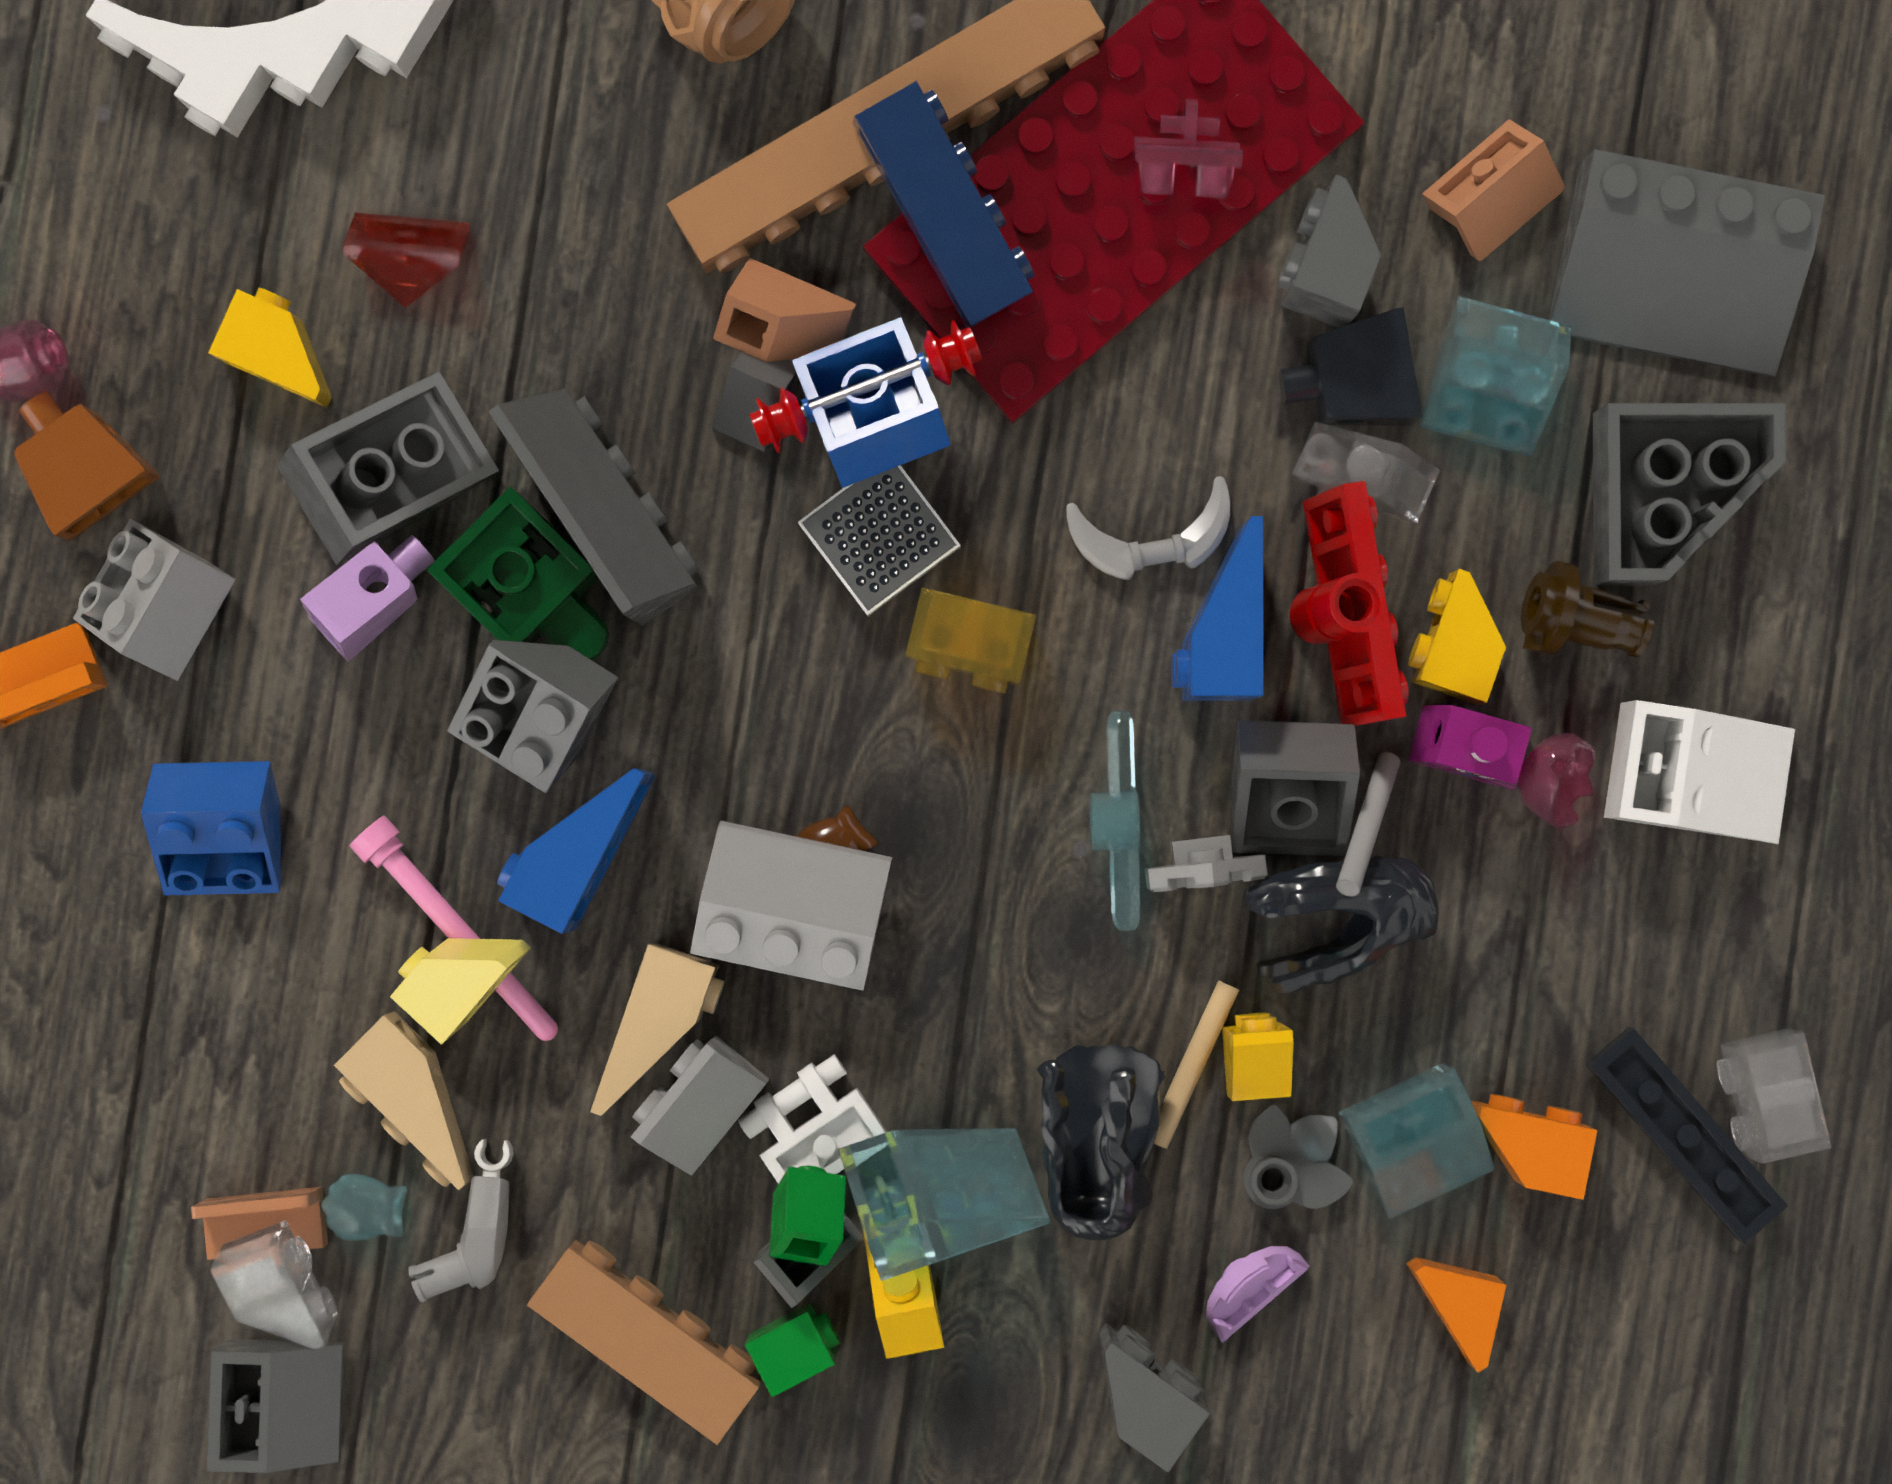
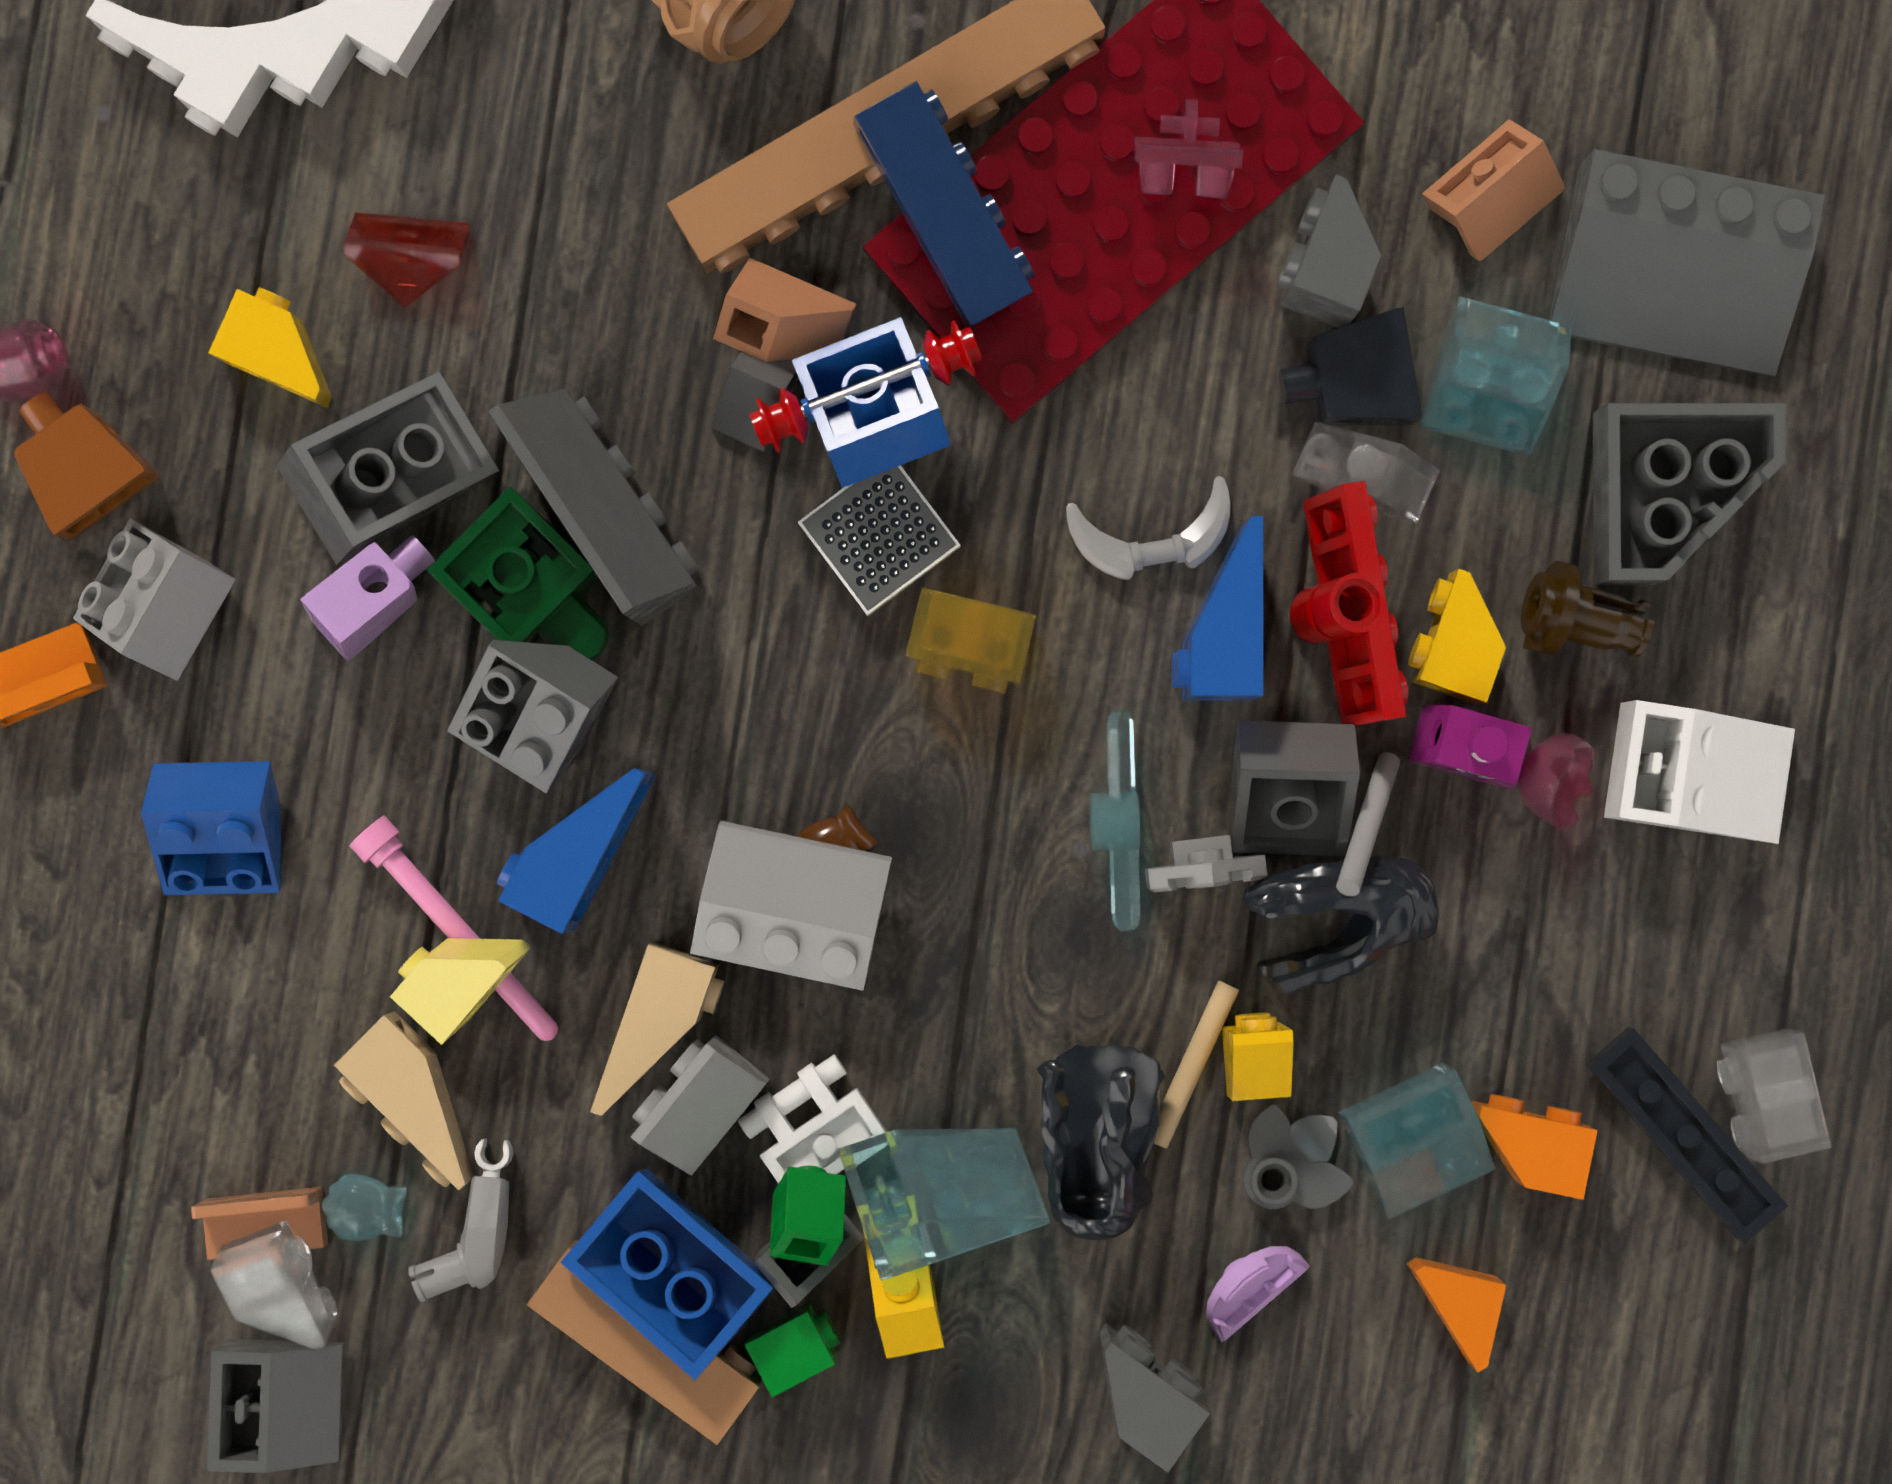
(669, 1273): none -> blue slope

